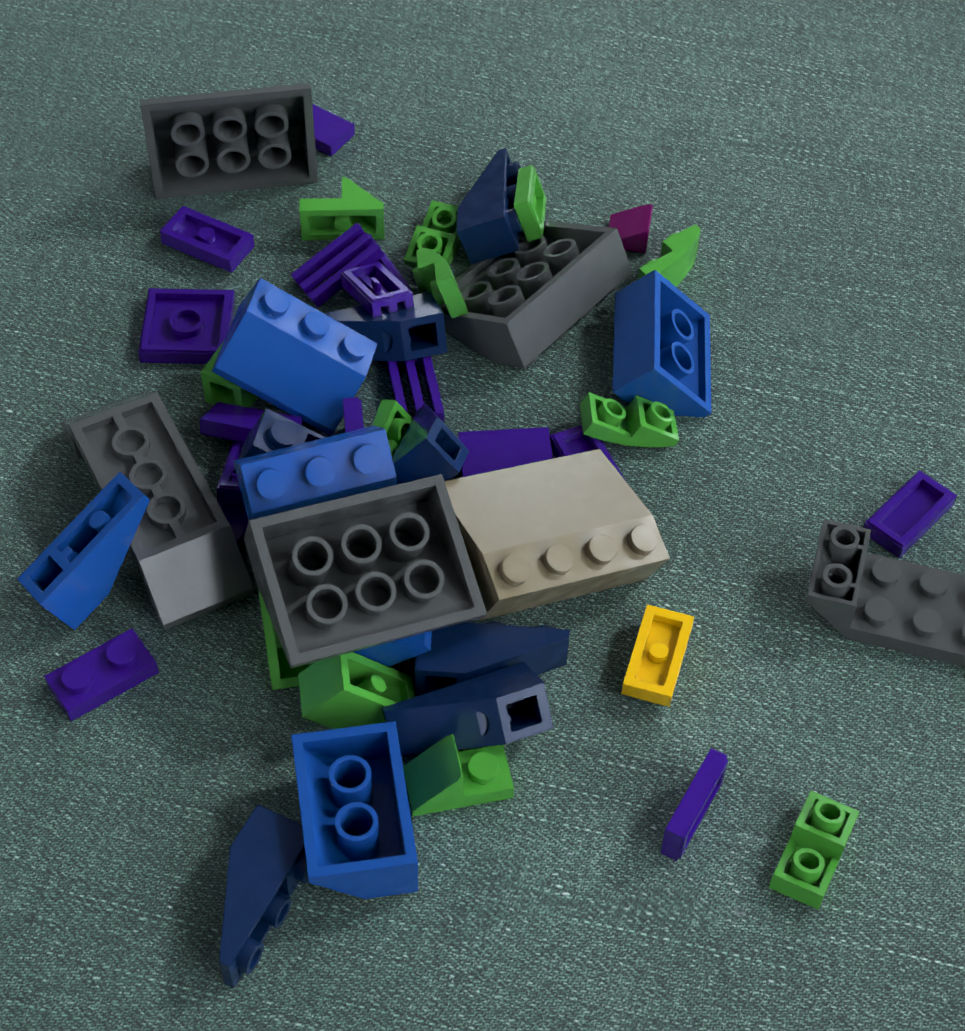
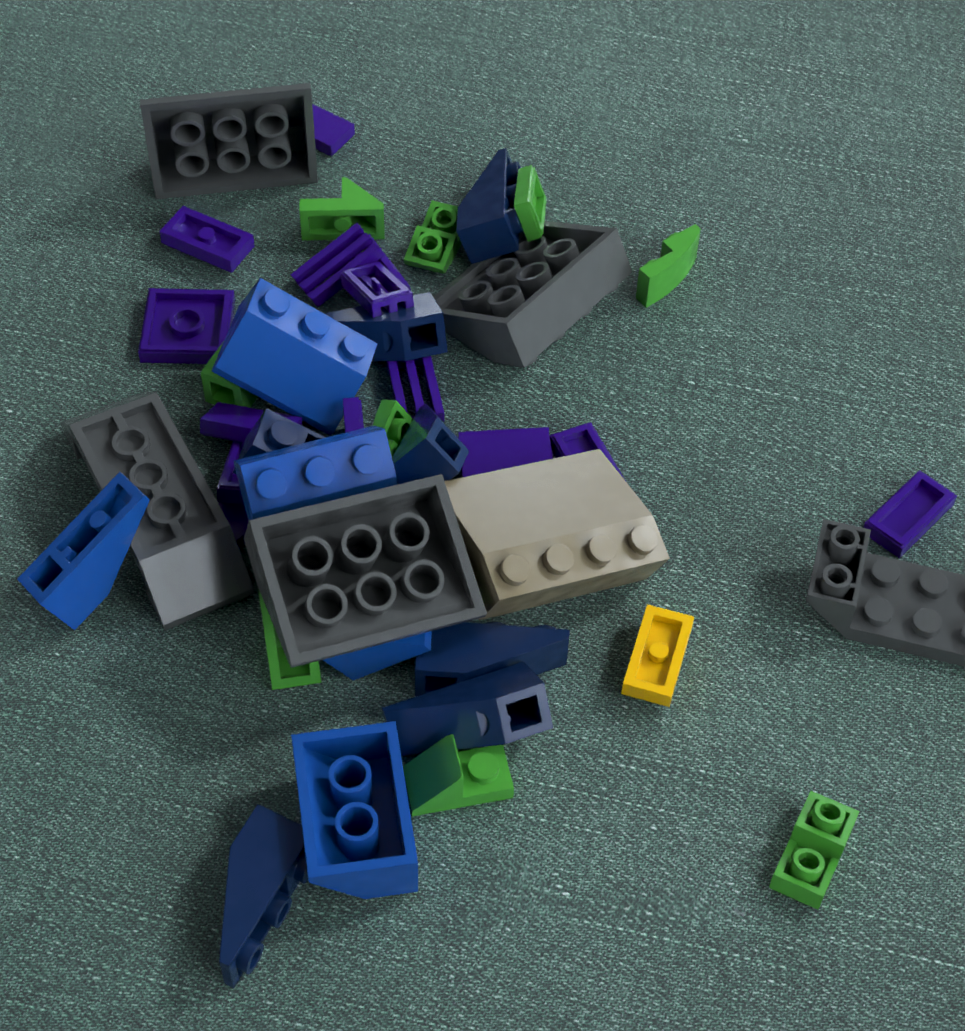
(101, 674): dark purple plate -> none
(350, 691): bright green slope -> none
(437, 277): bright green slope -> none
(633, 227): magenta slope -> none
(638, 424): bright green slope -> none
(662, 347): blue slope -> none
(694, 805): dark purple tile -> none

